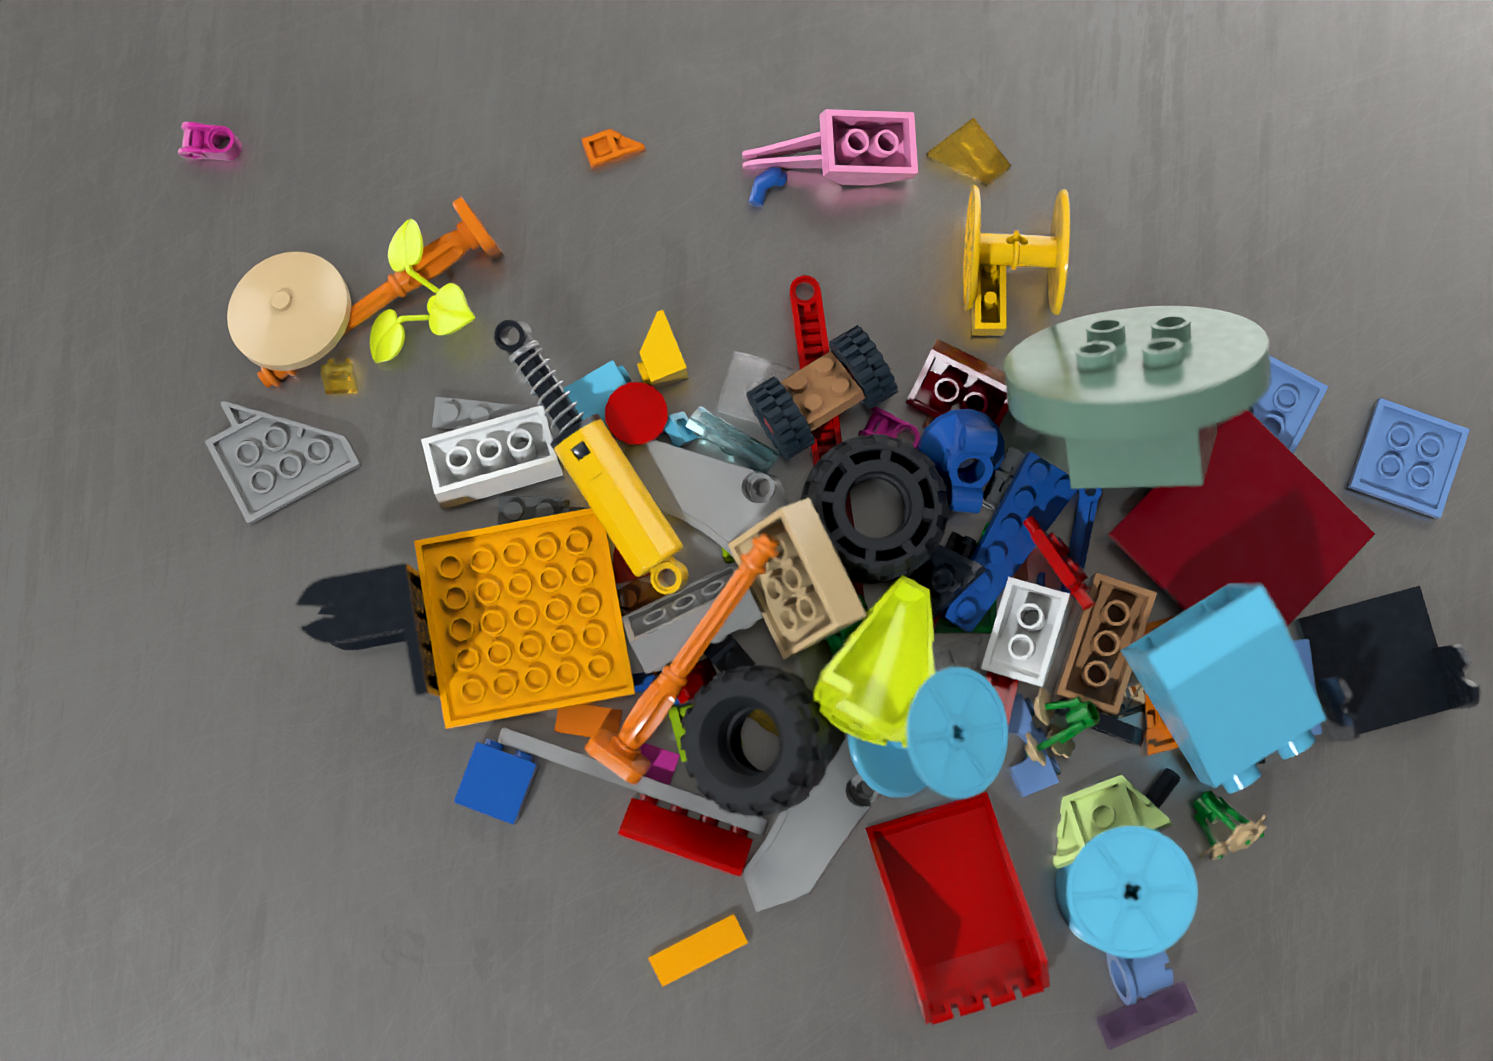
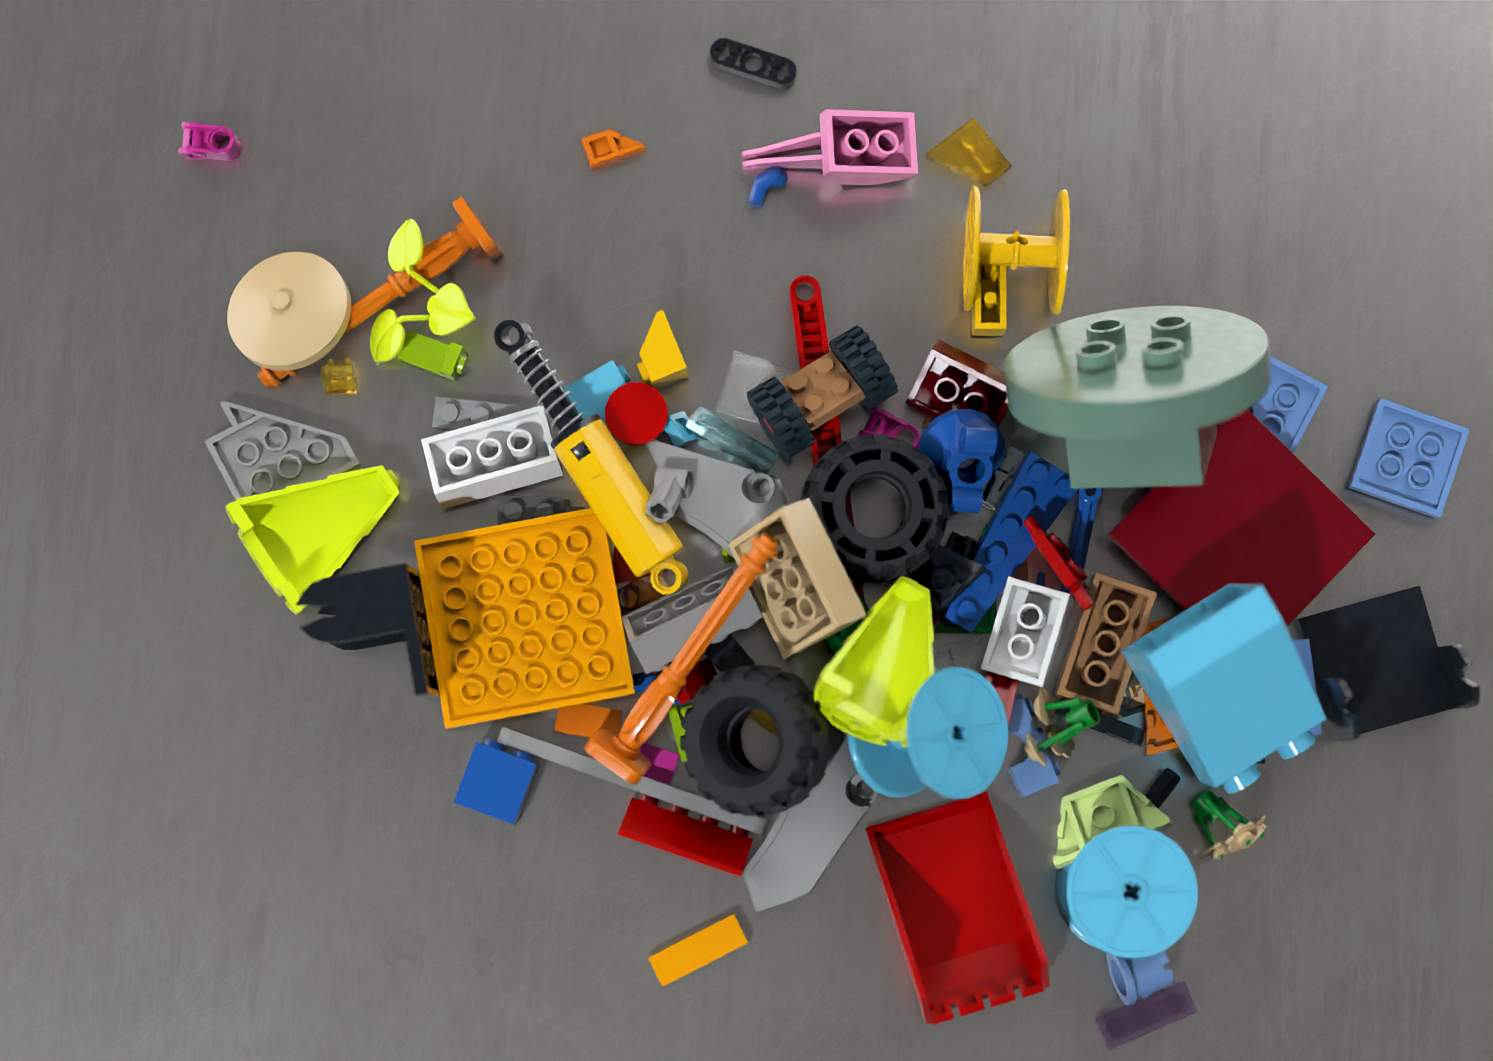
(311, 526): none -> neon yellow cone
(434, 355): none -> lime bracket
(668, 491): none -> light grey piece
(728, 63): none -> black beam

